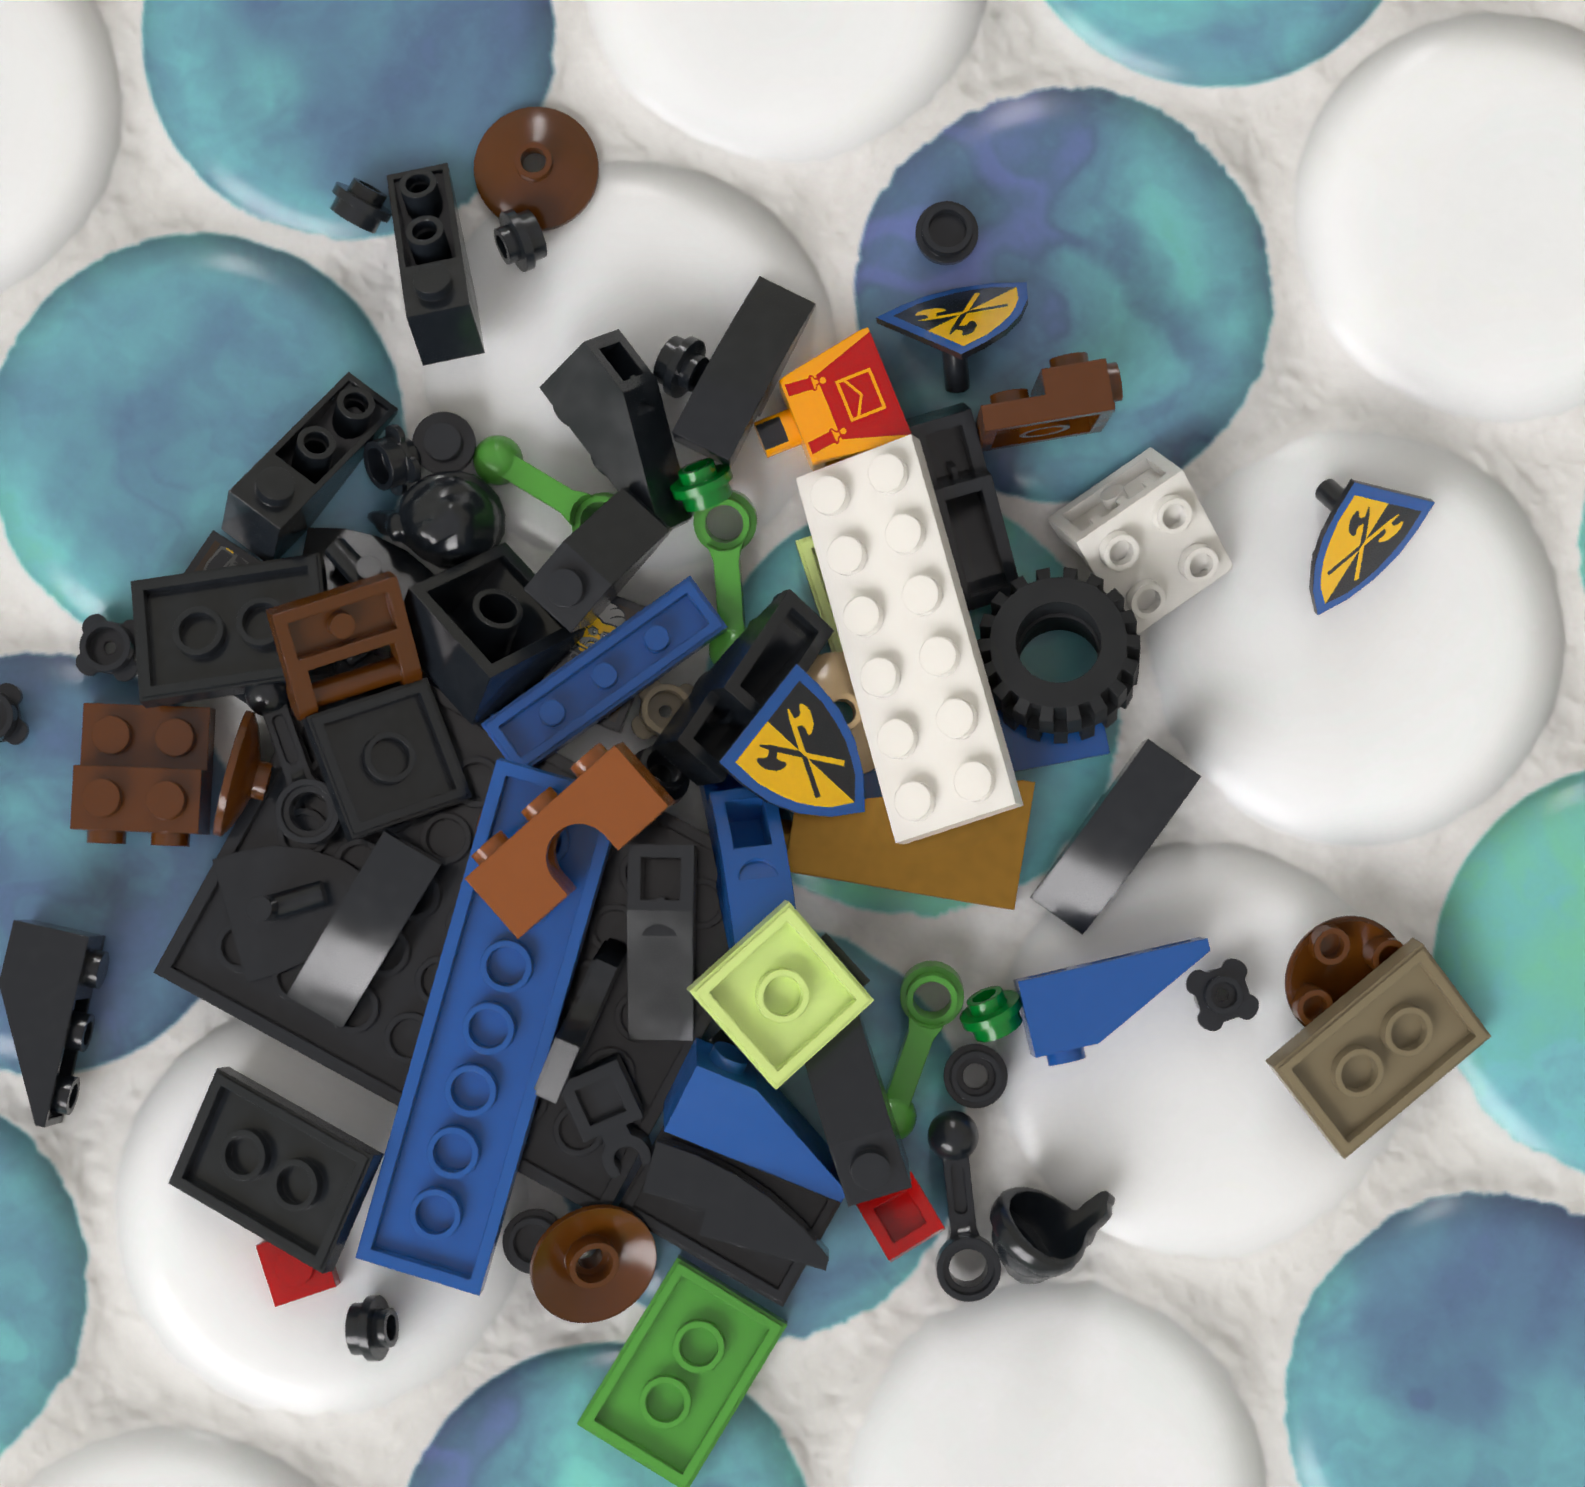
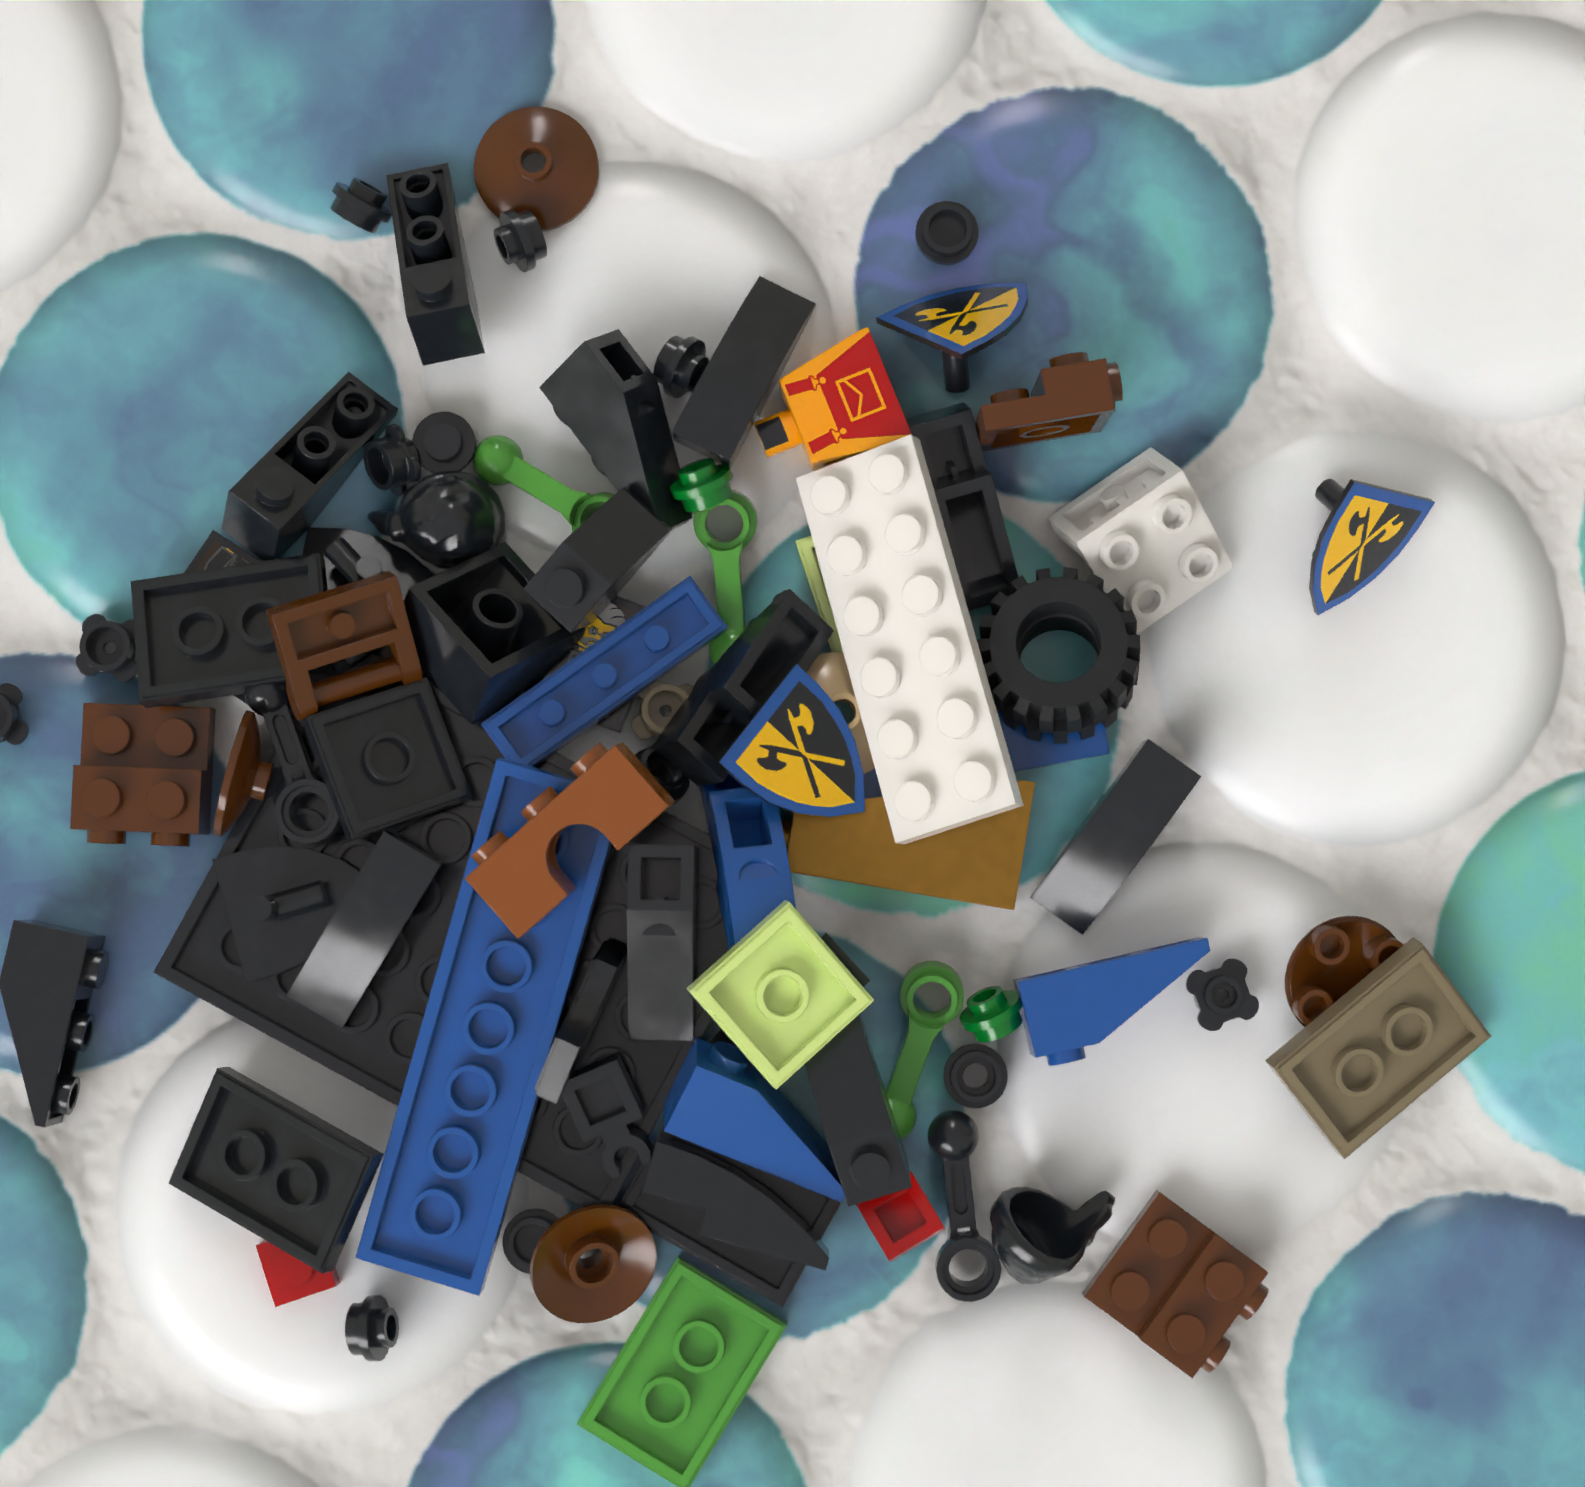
(1177, 1285): none -> reddish brown plate

